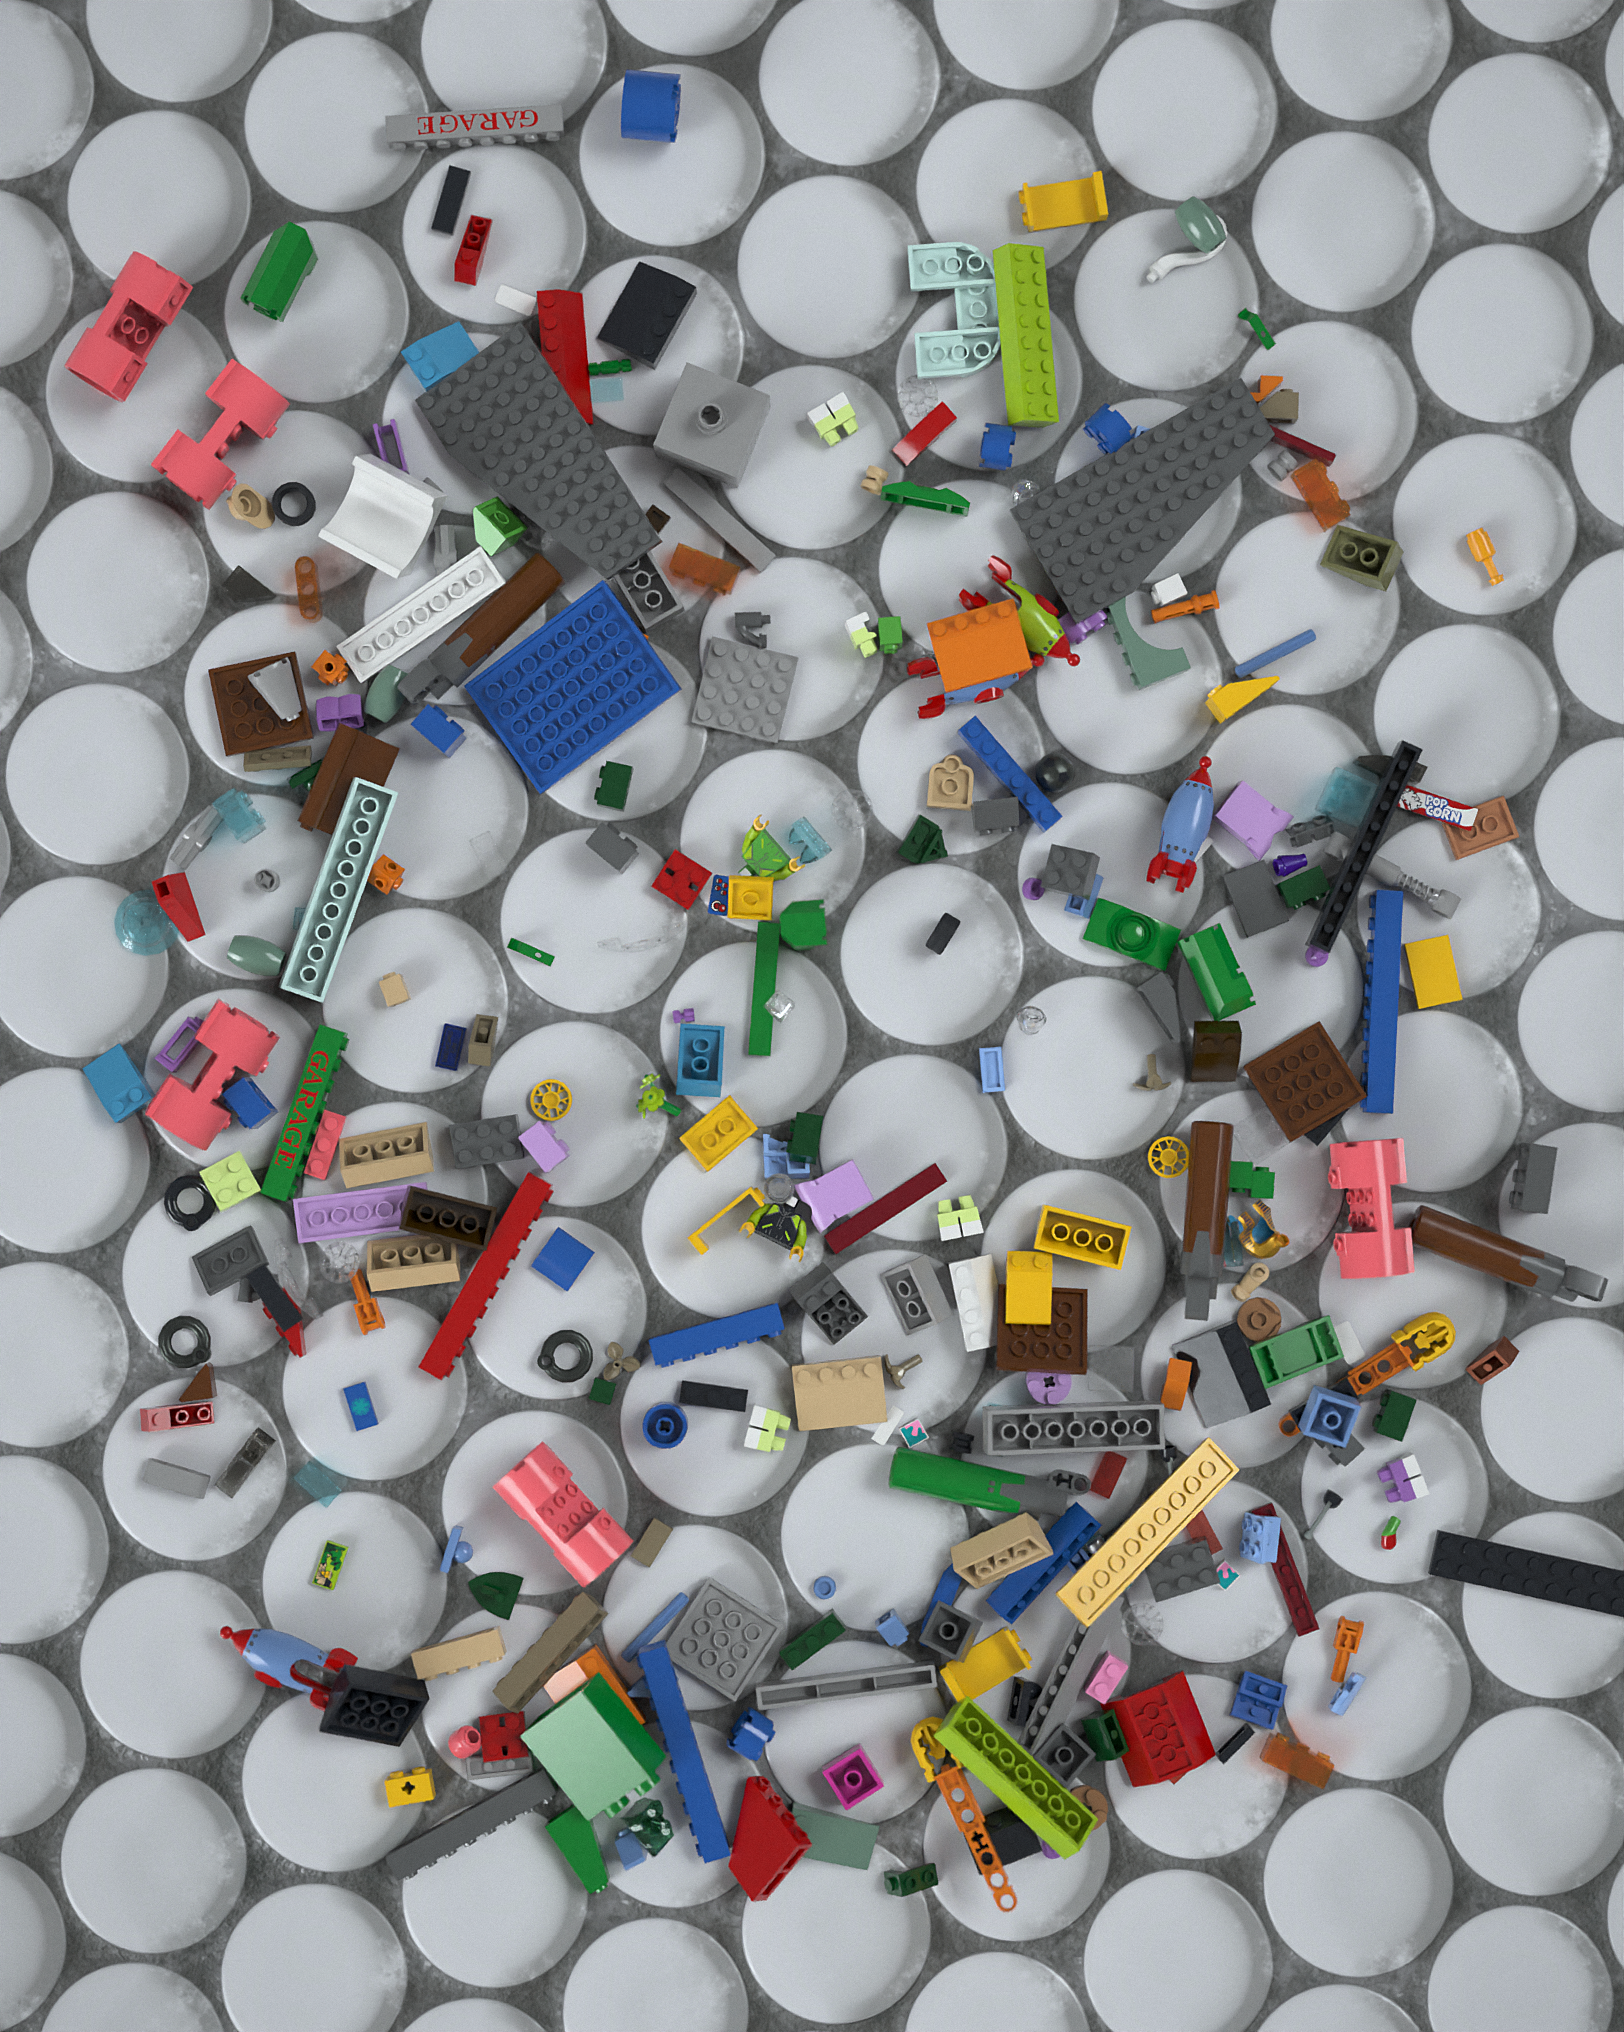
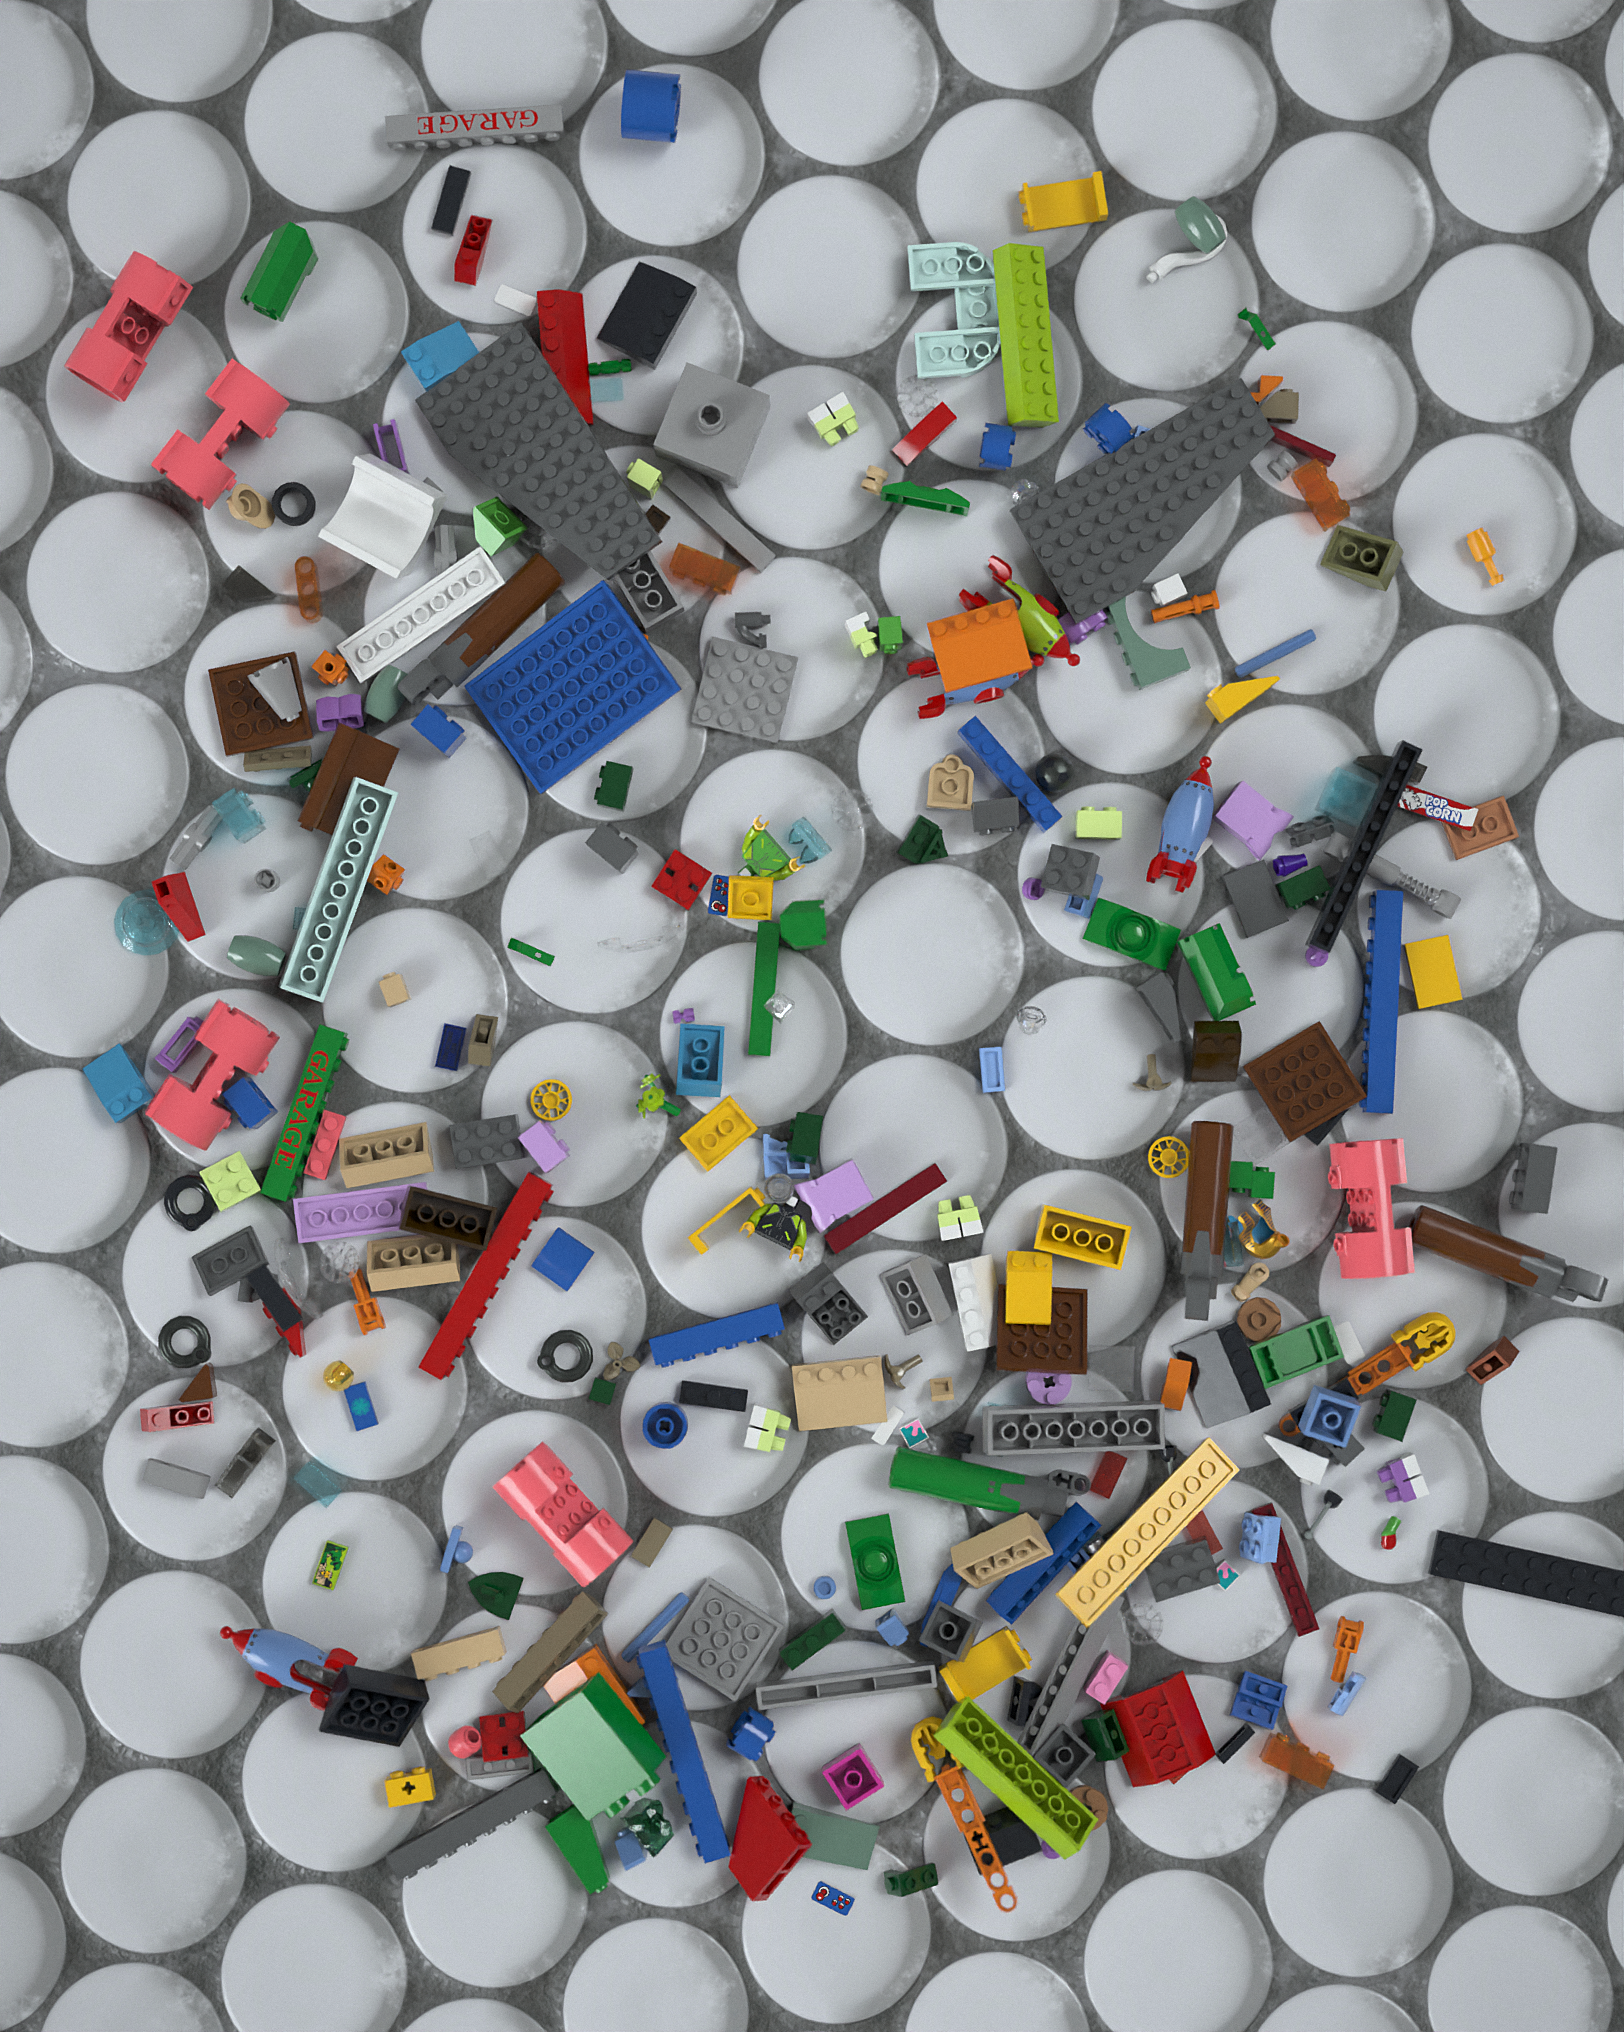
(338, 1376): none -> clear yellow piece
(644, 478): none -> yellowish green brick
(833, 1898): none -> blue sticker
(875, 1561): none -> green slope
(941, 1389): none -> tan plate
(943, 933): black tyre -> none
(1098, 824): none -> yellowish green brick
(1301, 1461): none -> white slope
(1397, 1778): none -> black tile

